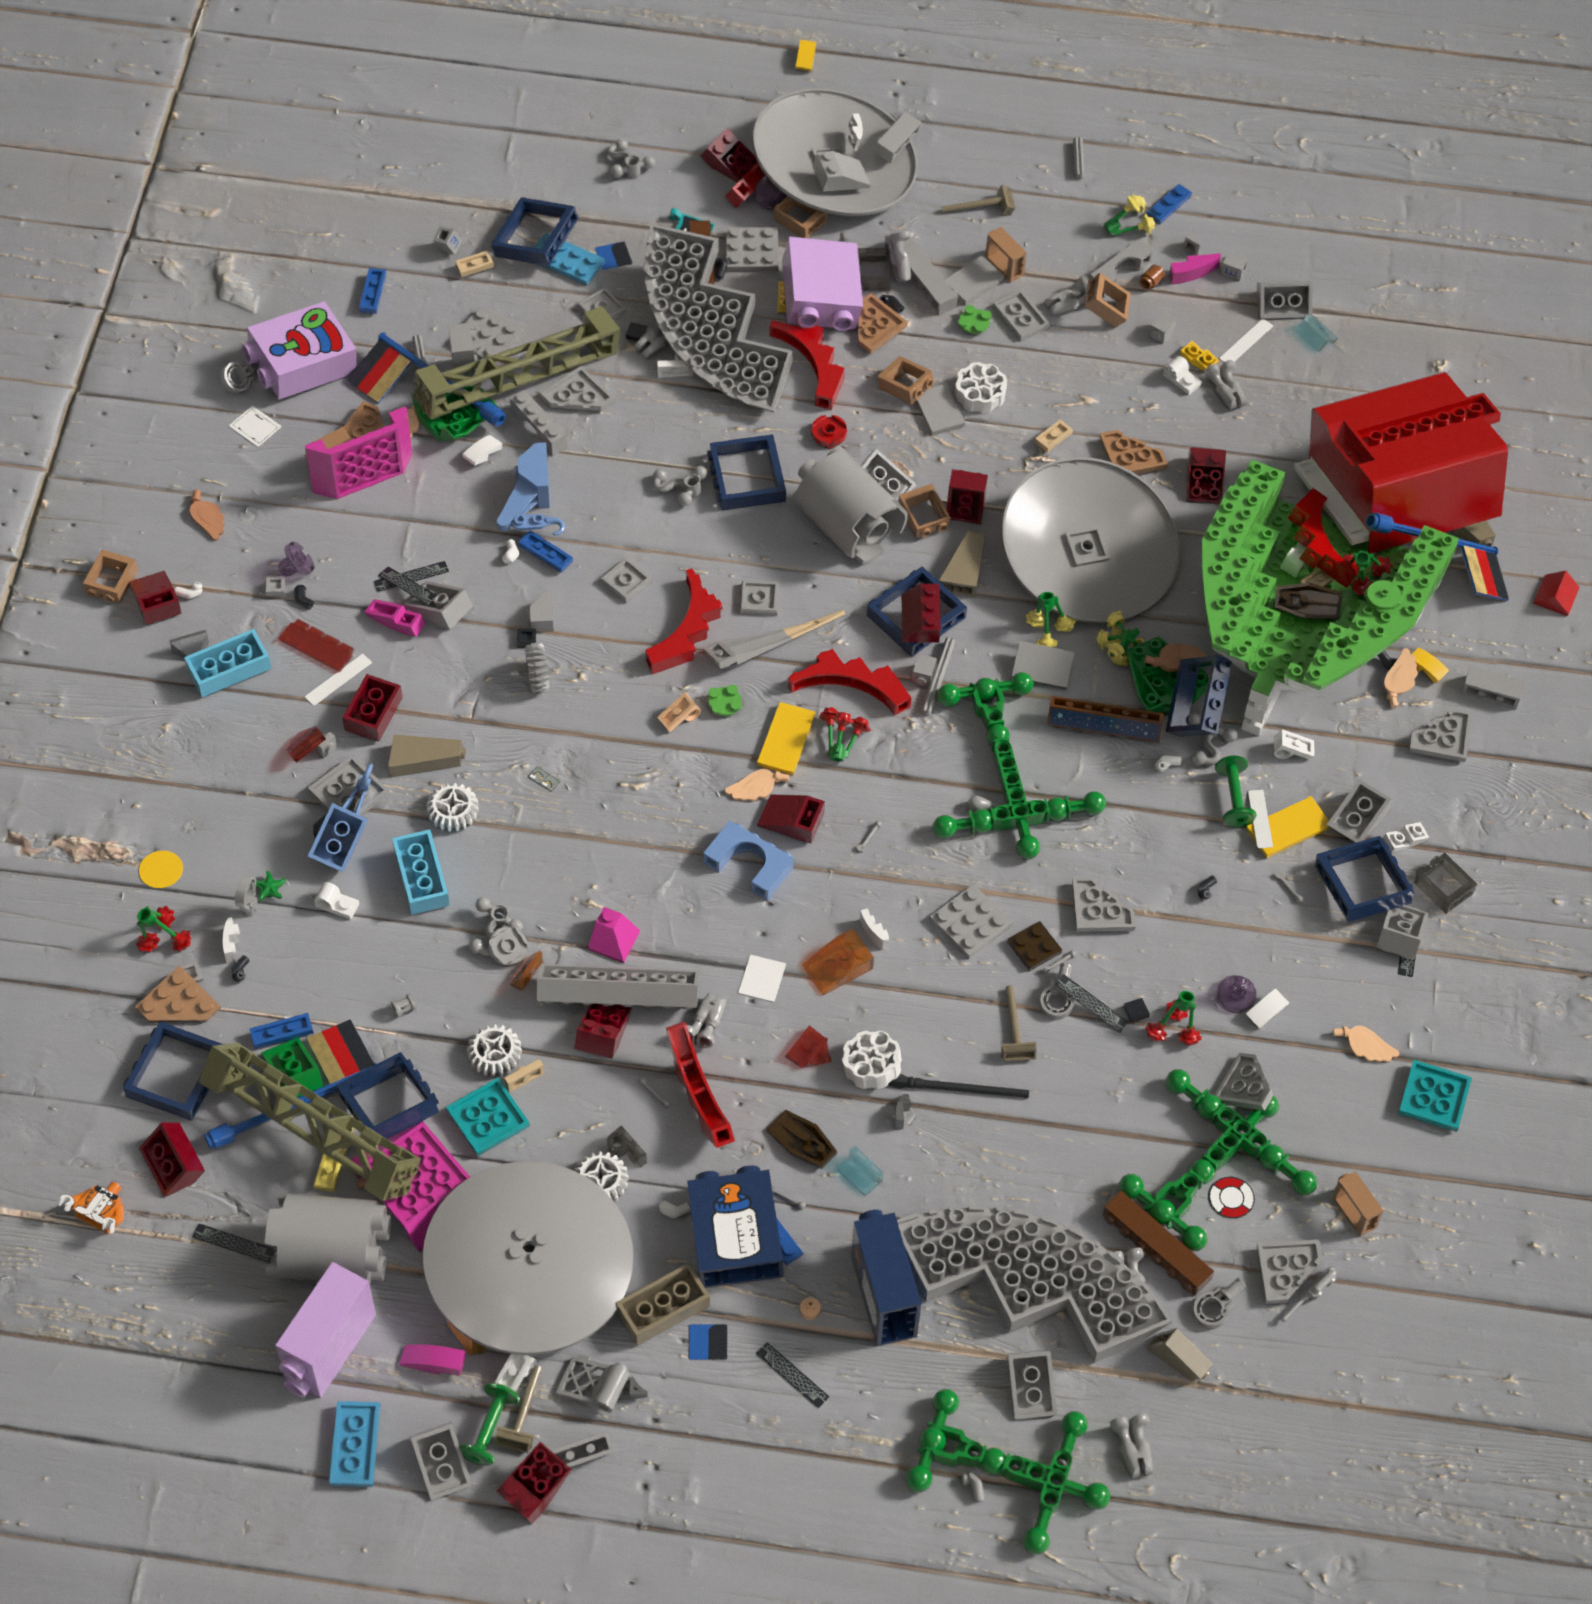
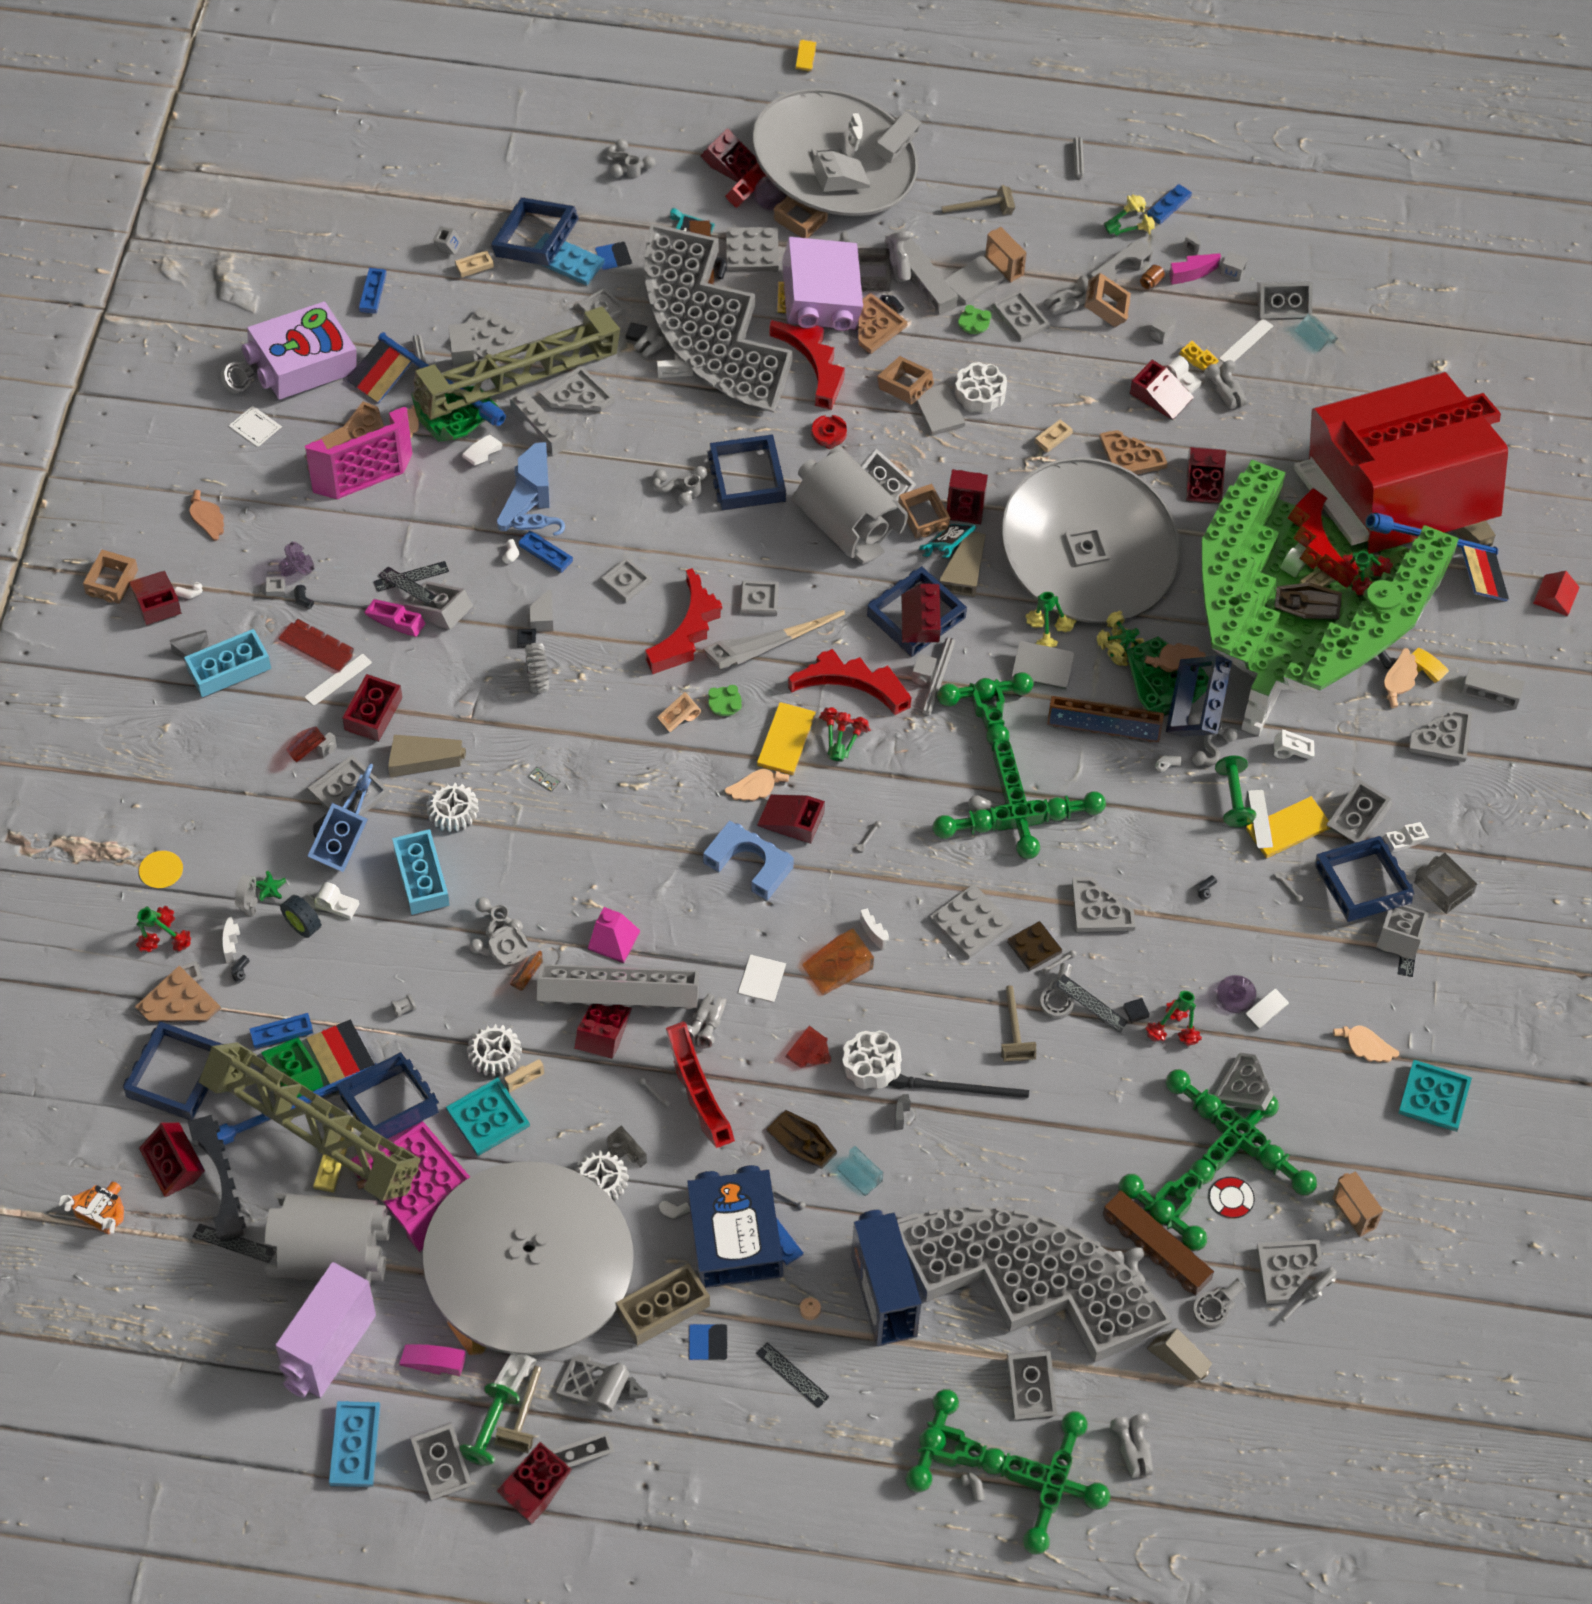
(227, 1221): none -> black arch
(300, 916): none -> black wheel
(948, 539): none -> flag
(1160, 390): none -> slope

